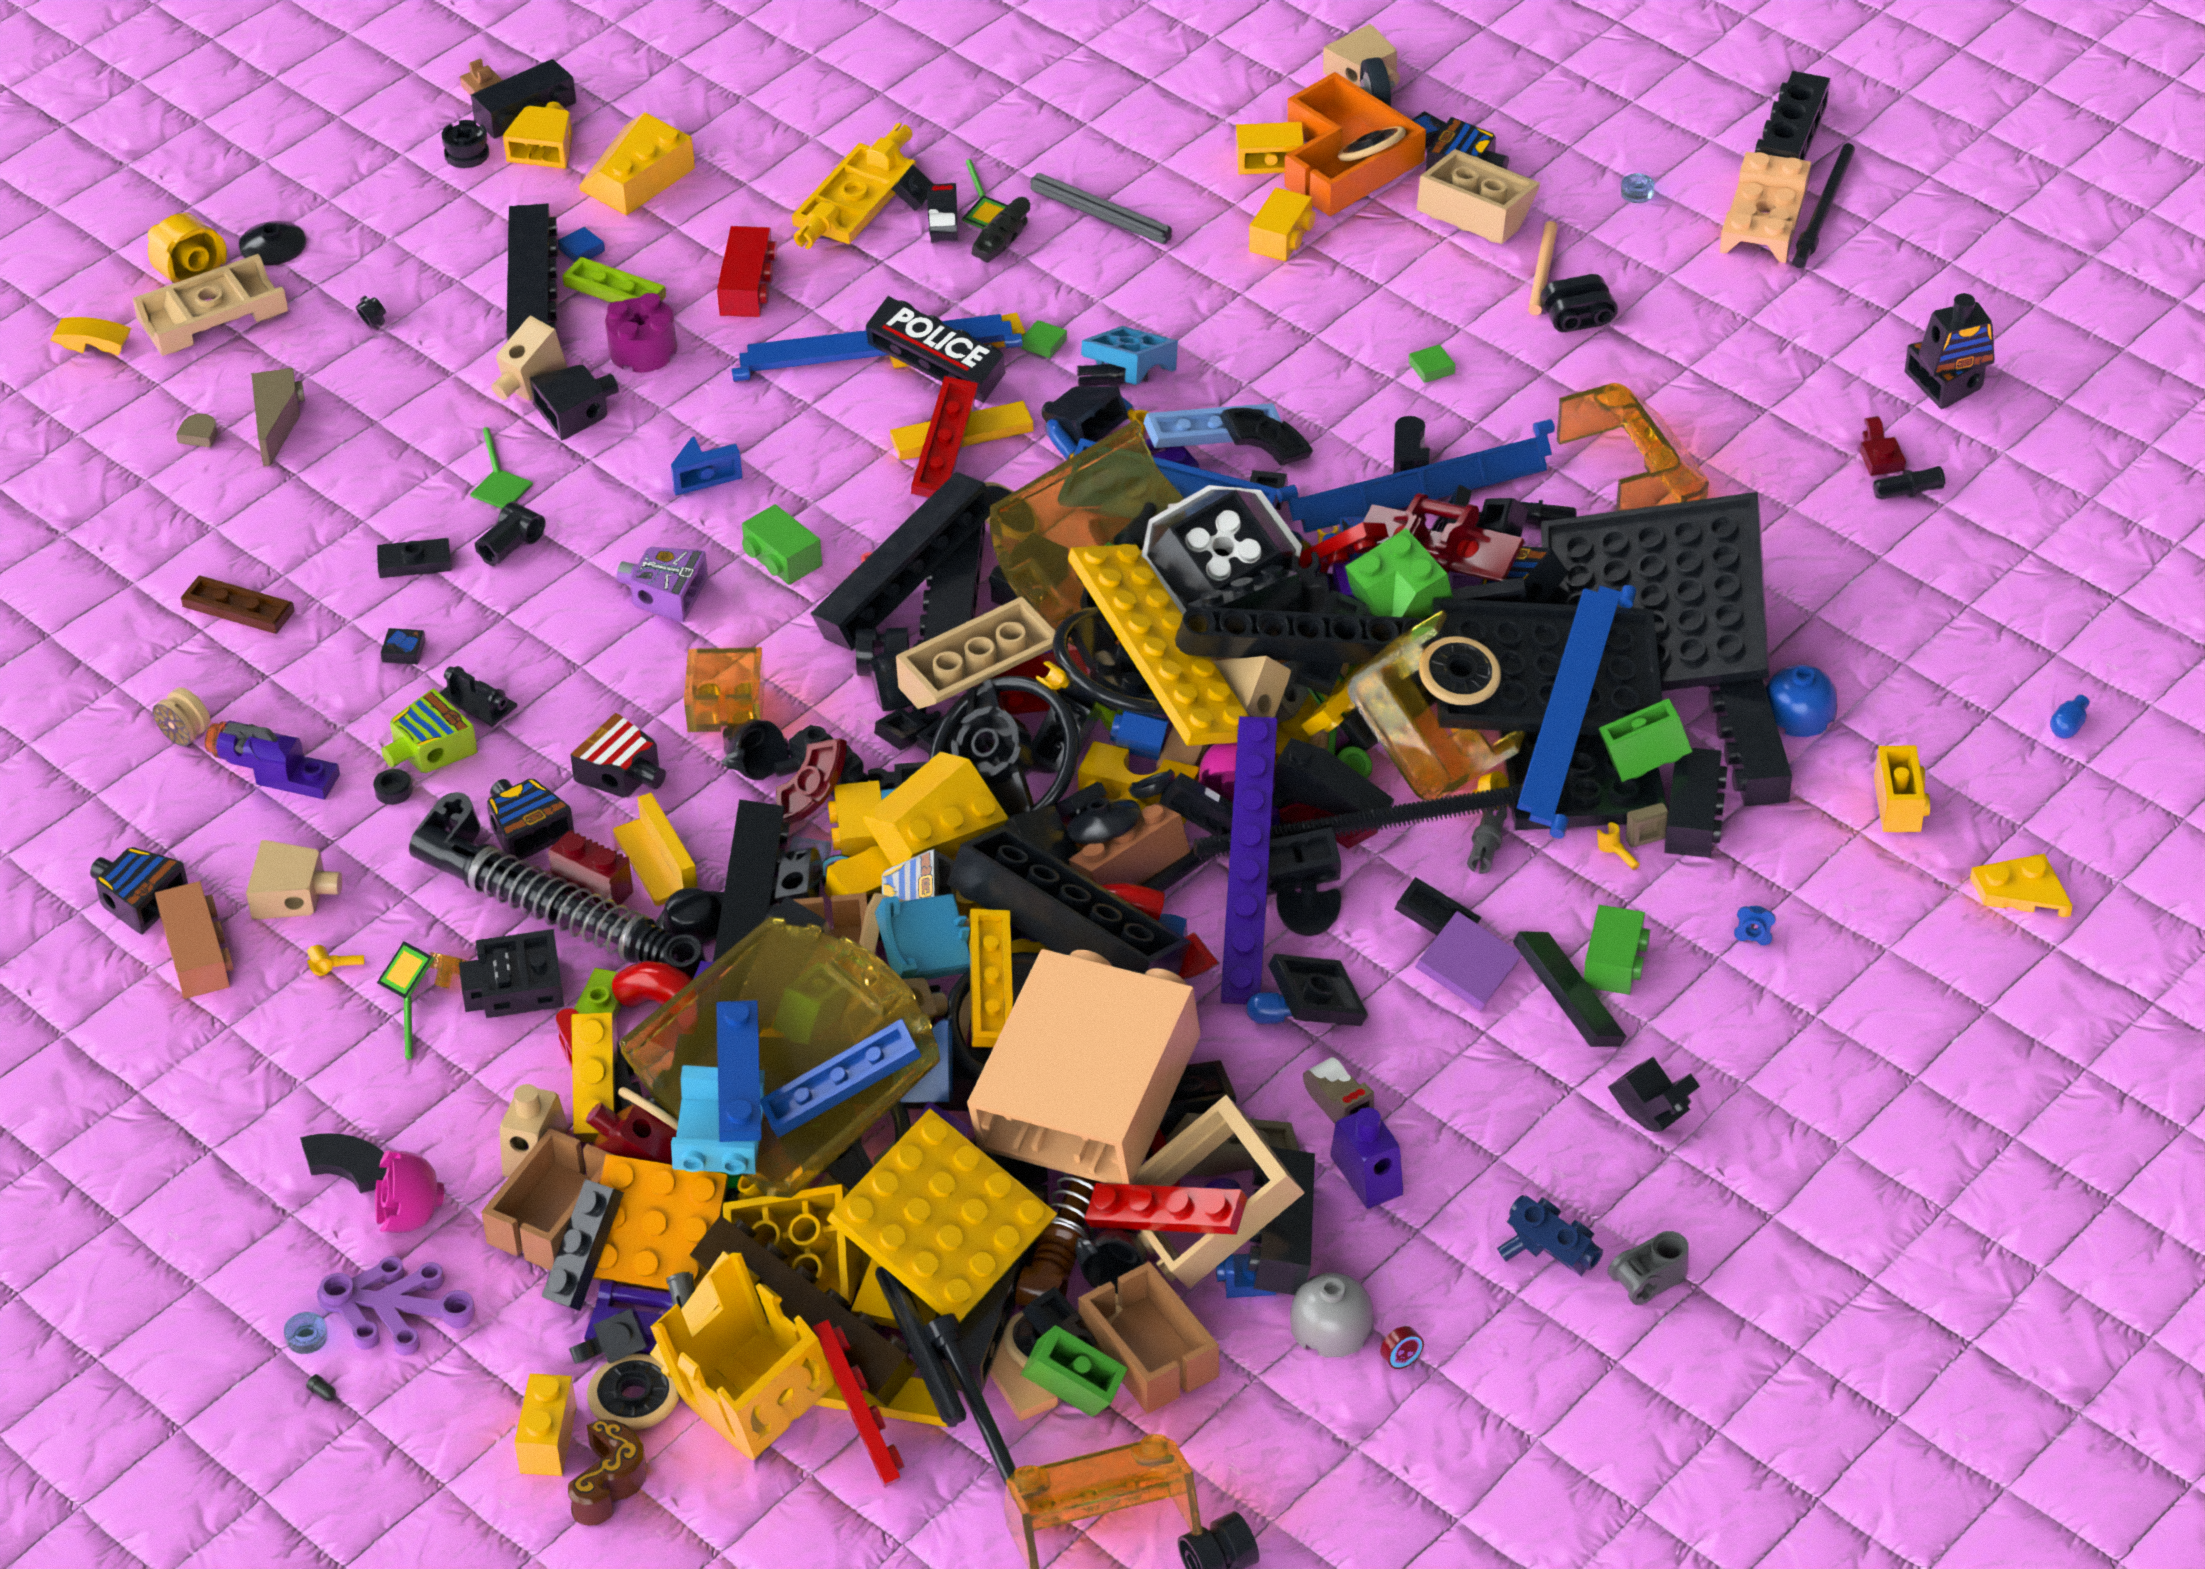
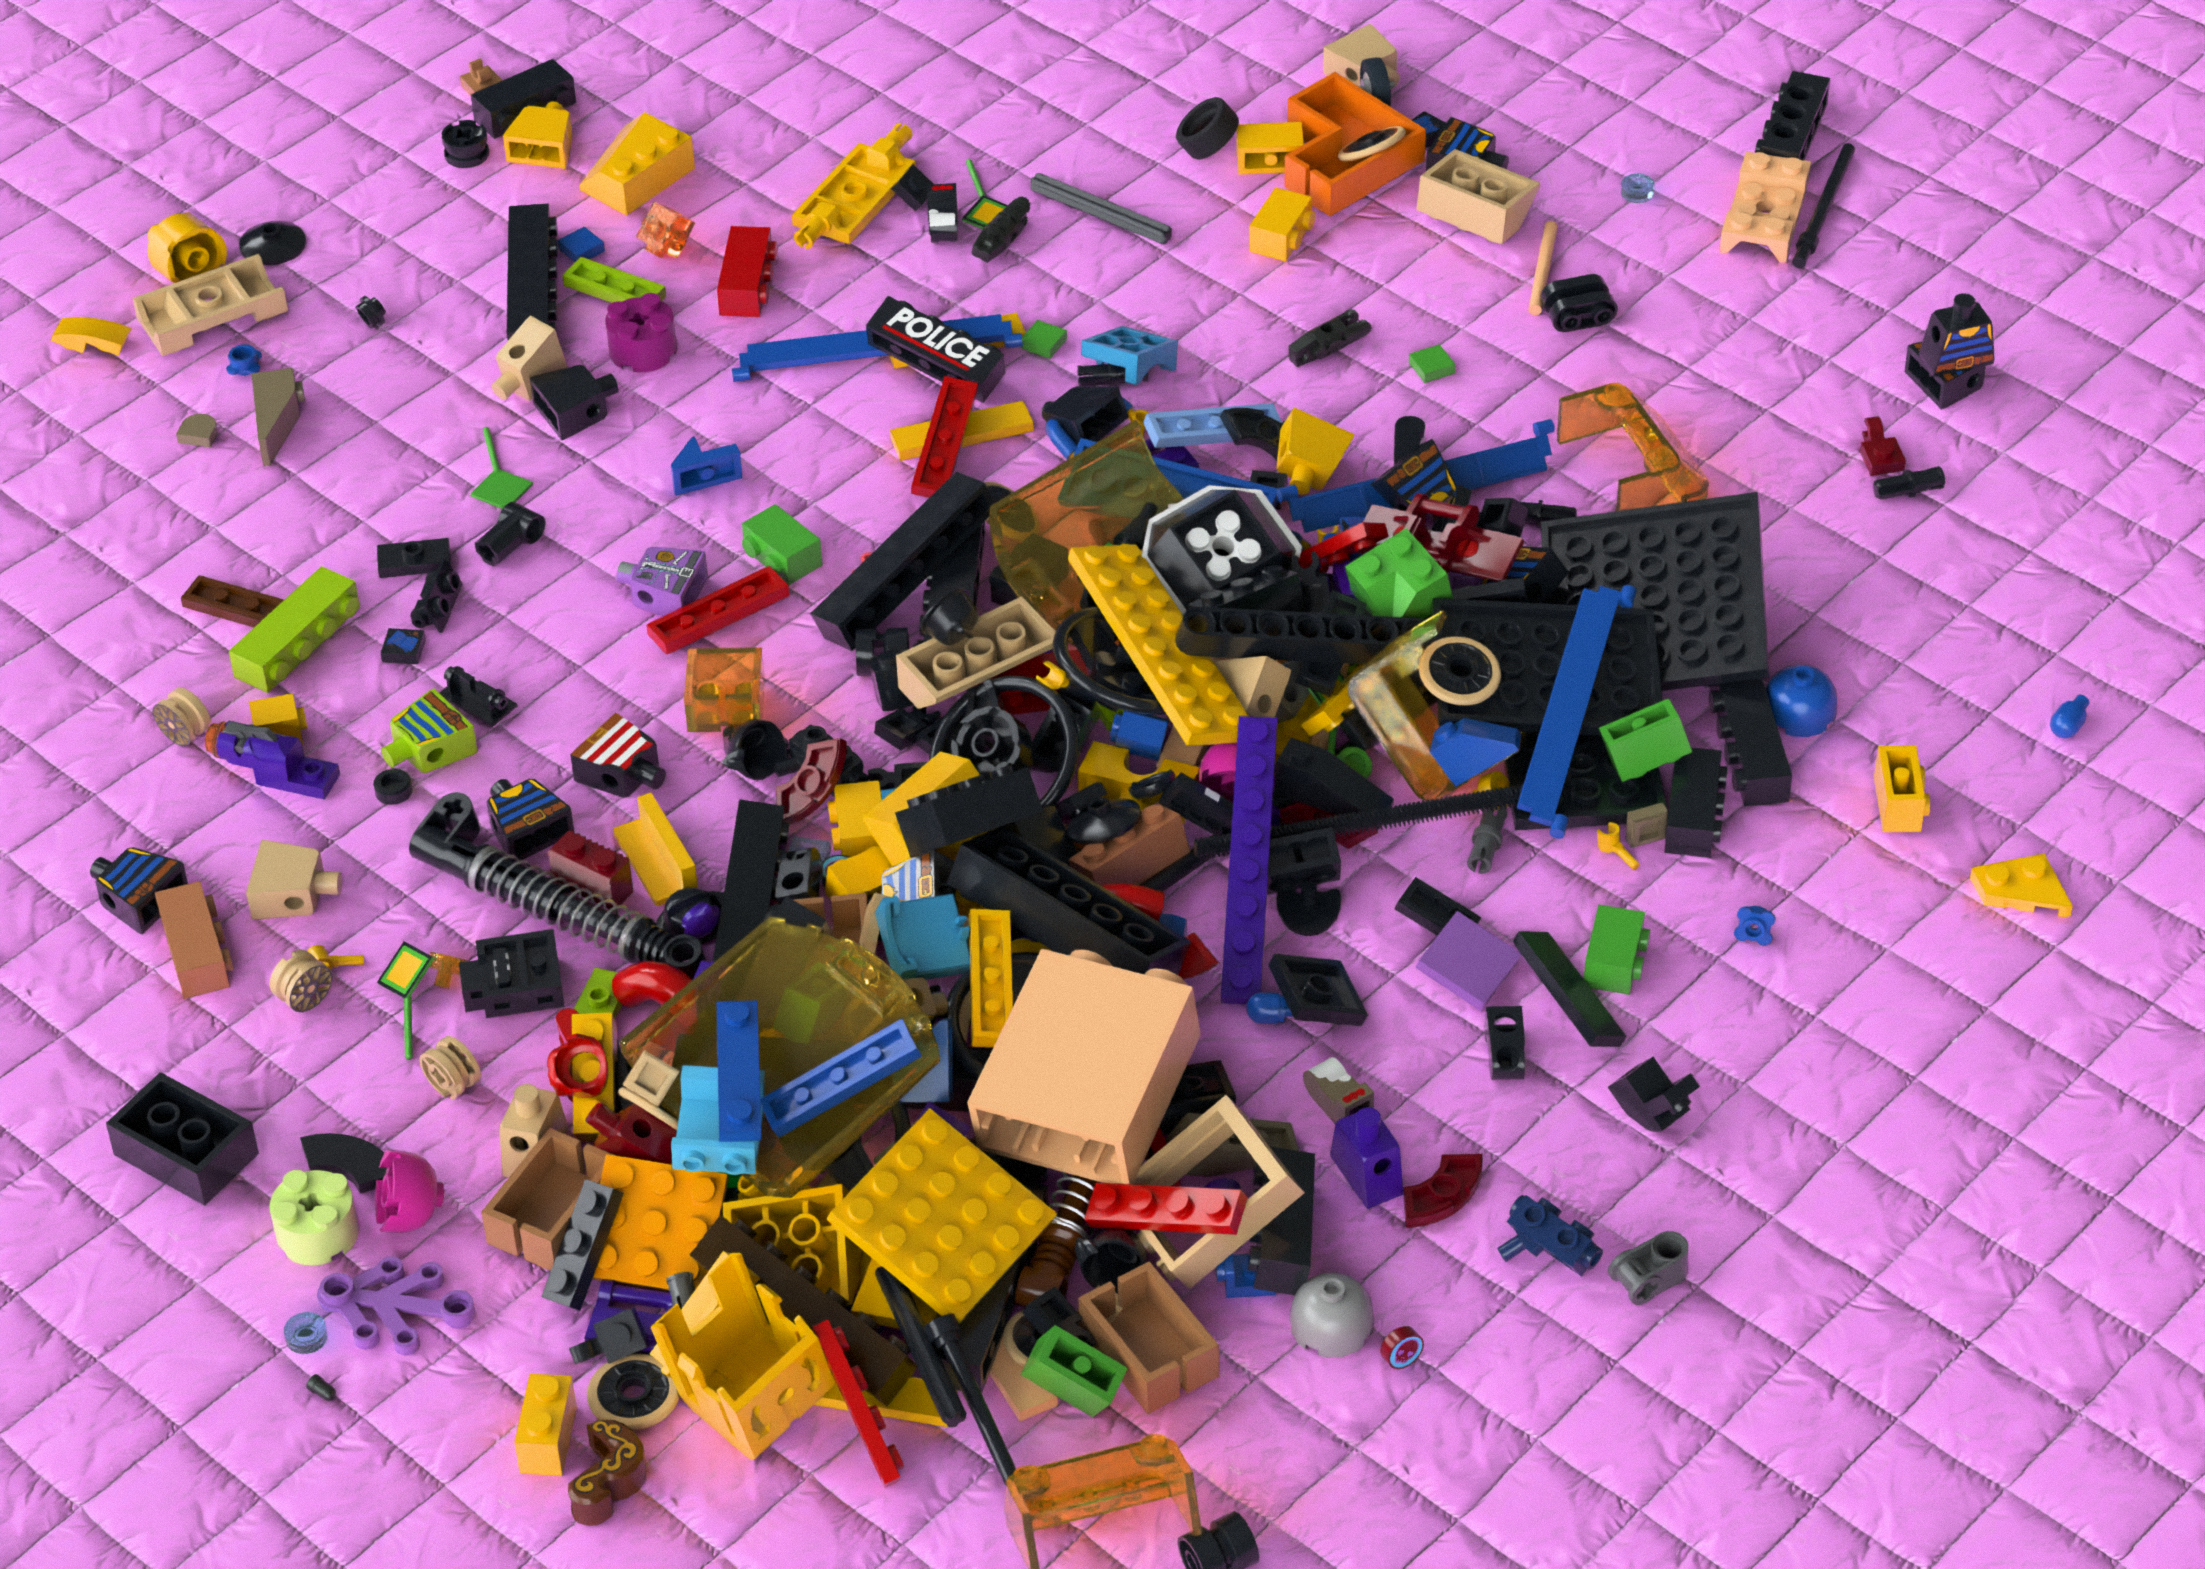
(182, 1138): none -> black brick
(243, 360): none -> blue plate
(279, 715): none -> yellow brick
(294, 629): none -> lime brick
(299, 980): none -> tan wheel
(314, 1216): none -> yellowish green brick
(437, 597): none -> black hinge
(449, 1068): none -> tan wheel
(560, 1067): none -> red hair
(650, 1078): none -> tan tile
(665, 230): none -> clear orange brick
(701, 920): none -> dark purple animal
(717, 610): none -> red plate
(951, 618): none -> black piece
(968, 809): none -> black brick
(1207, 128): none -> black tyre
(1310, 450): none -> yellow torso
(1328, 338): none -> pearl dark grey hinge
(1417, 472): none -> torso
(1444, 1192): none -> dark red tile
(1472, 747): none -> blue slope
(1505, 1043): none -> black leg

